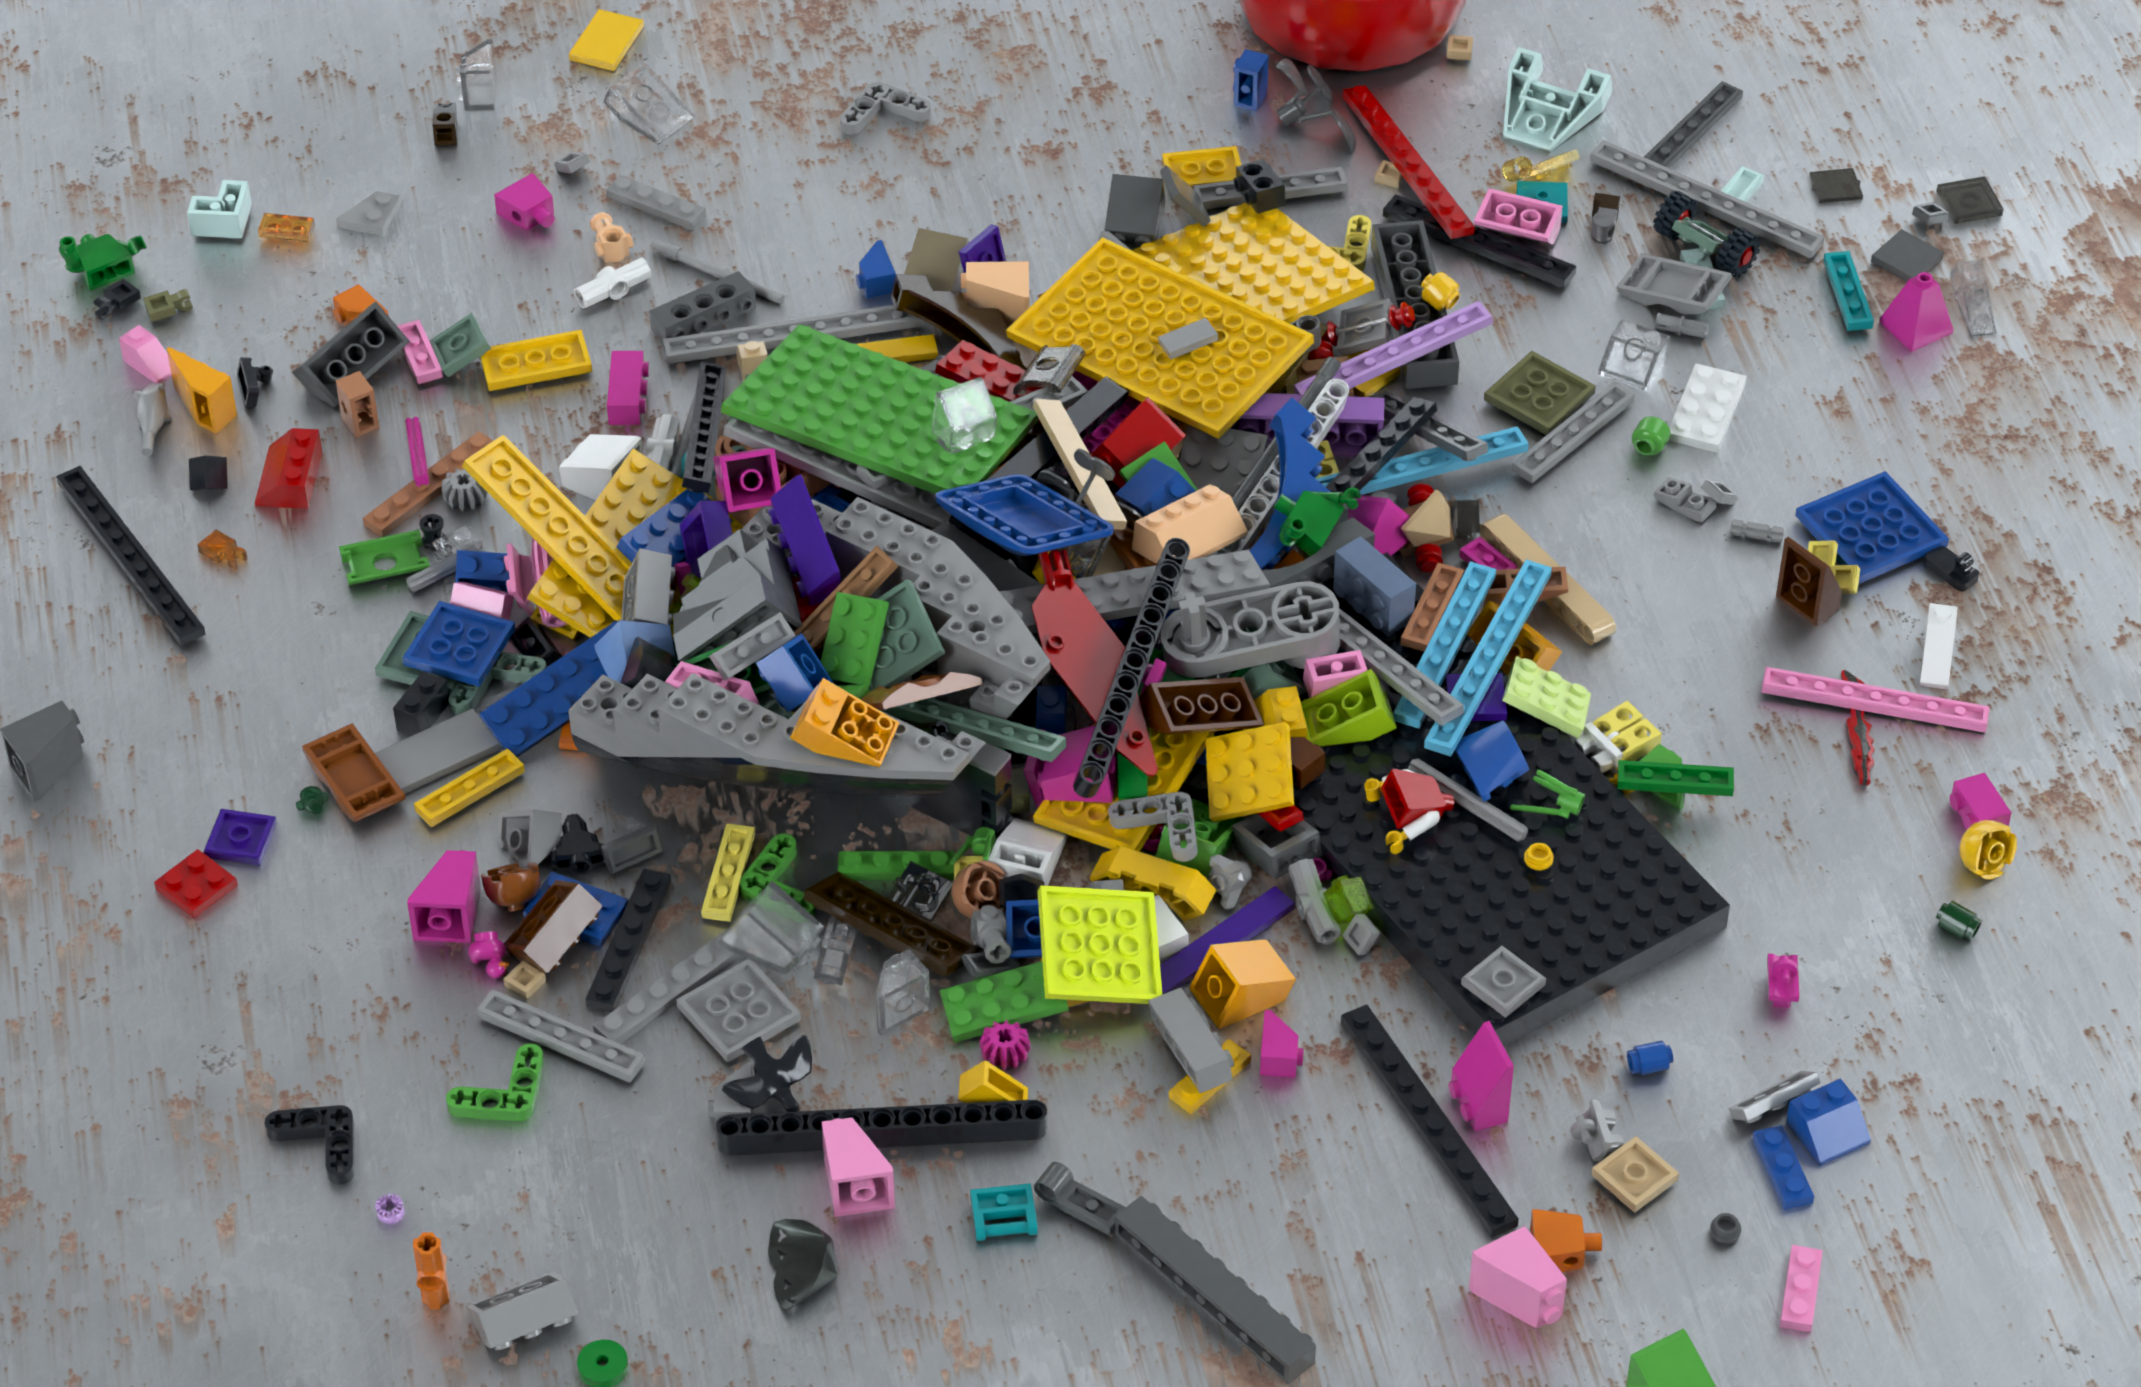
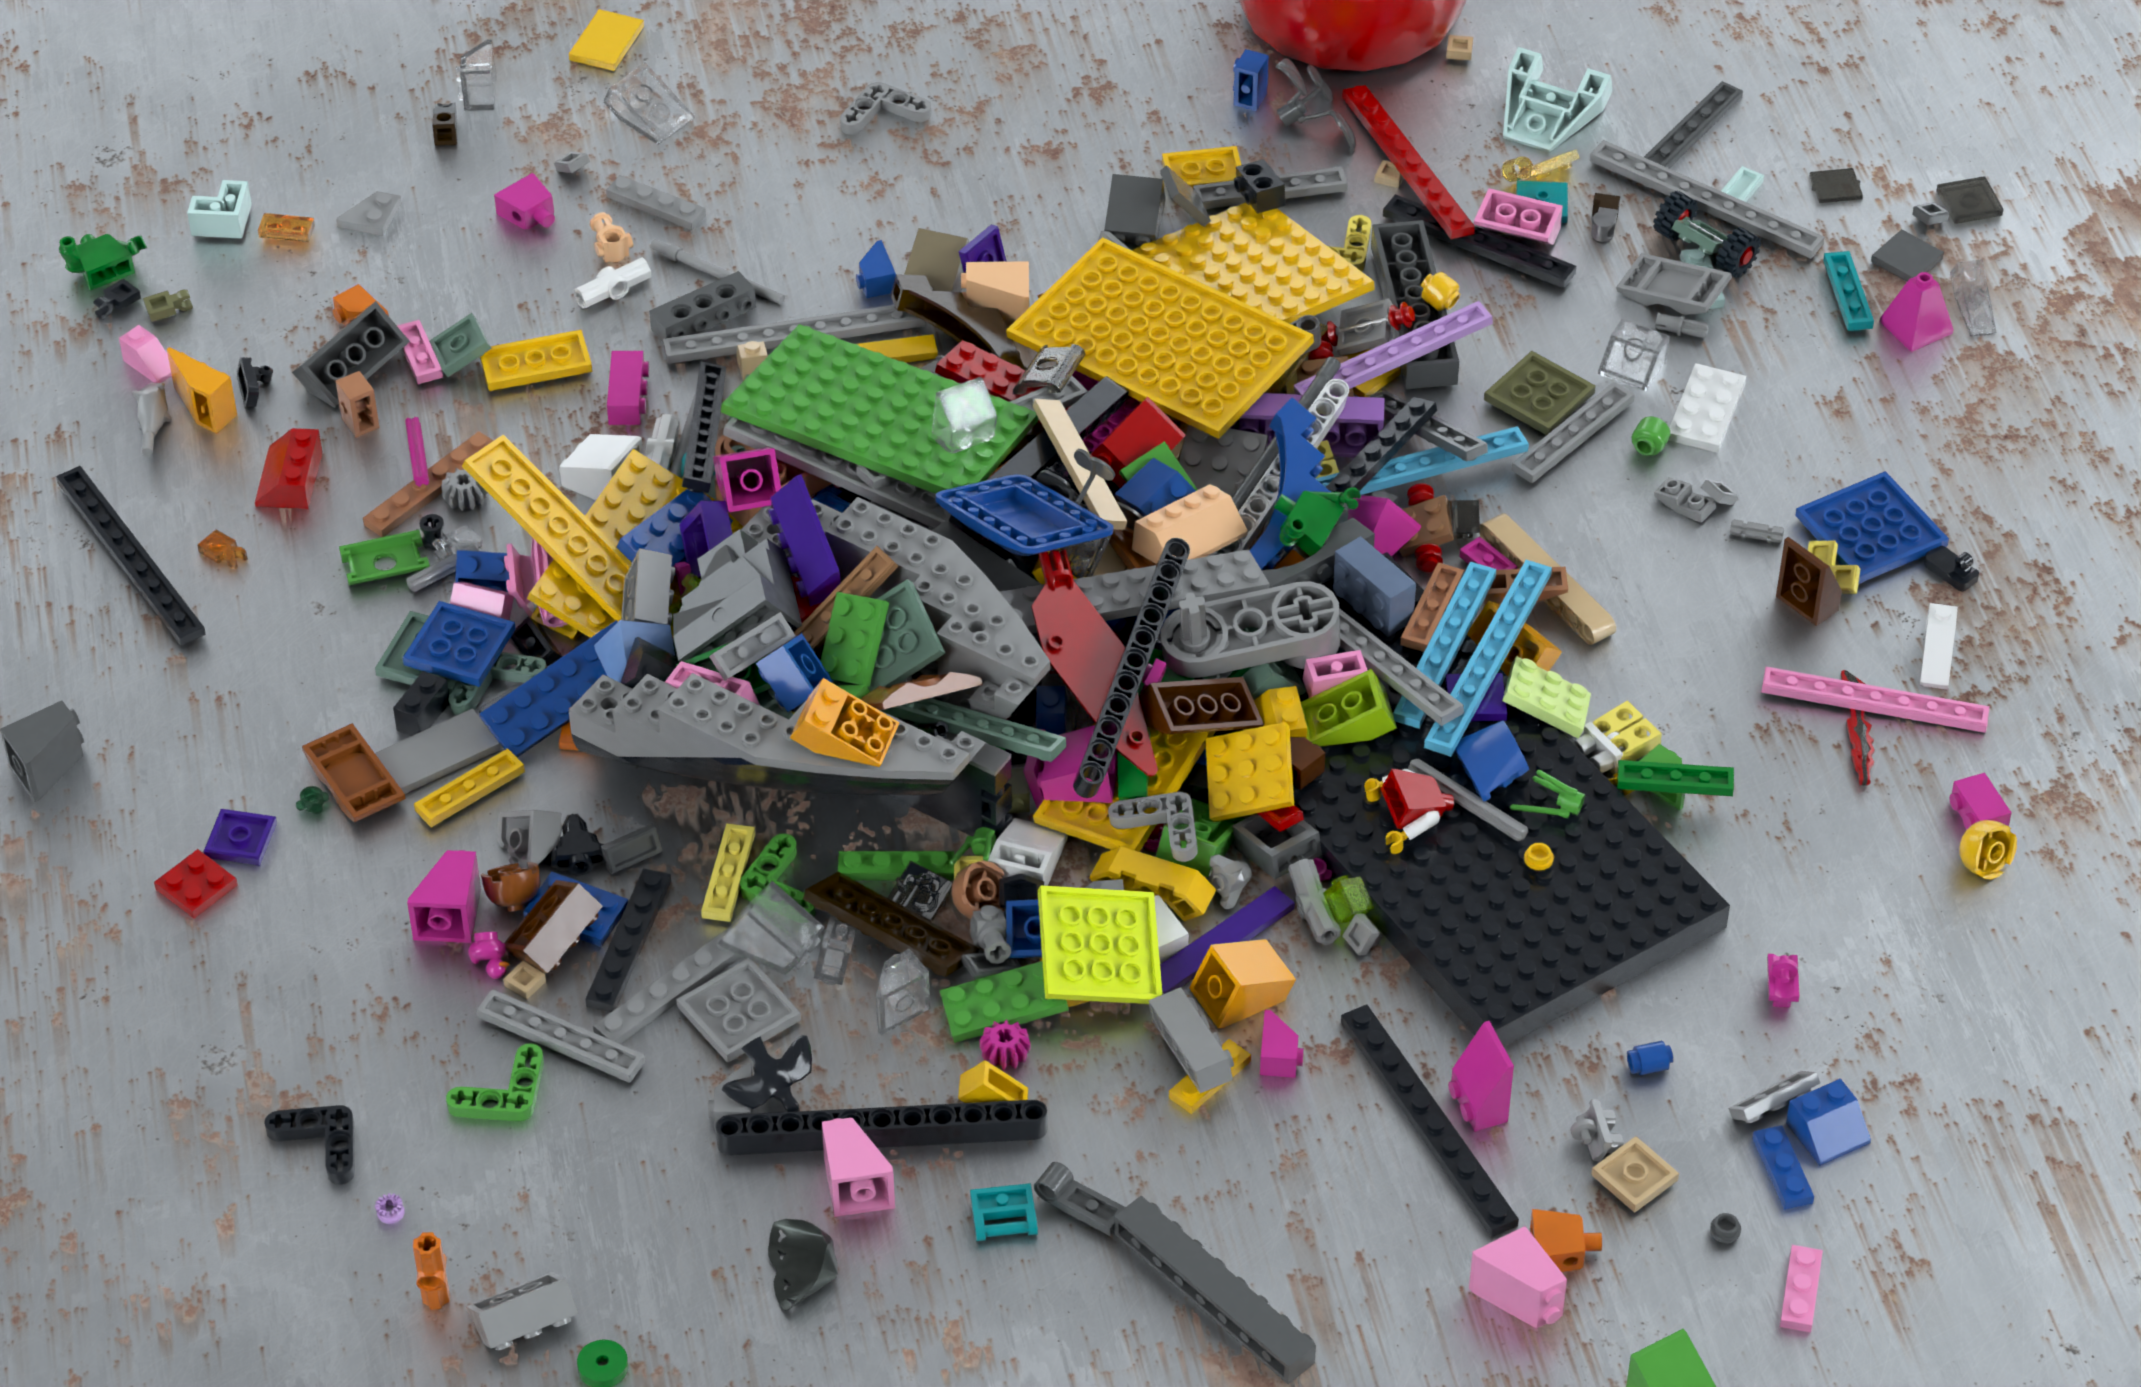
(208, 473): black panel -> none
(1188, 338): light grey tile -> none
(1429, 522): tan slope -> none
(1503, 981): light grey tile -> none
(1958, 920): dark green brick -> none

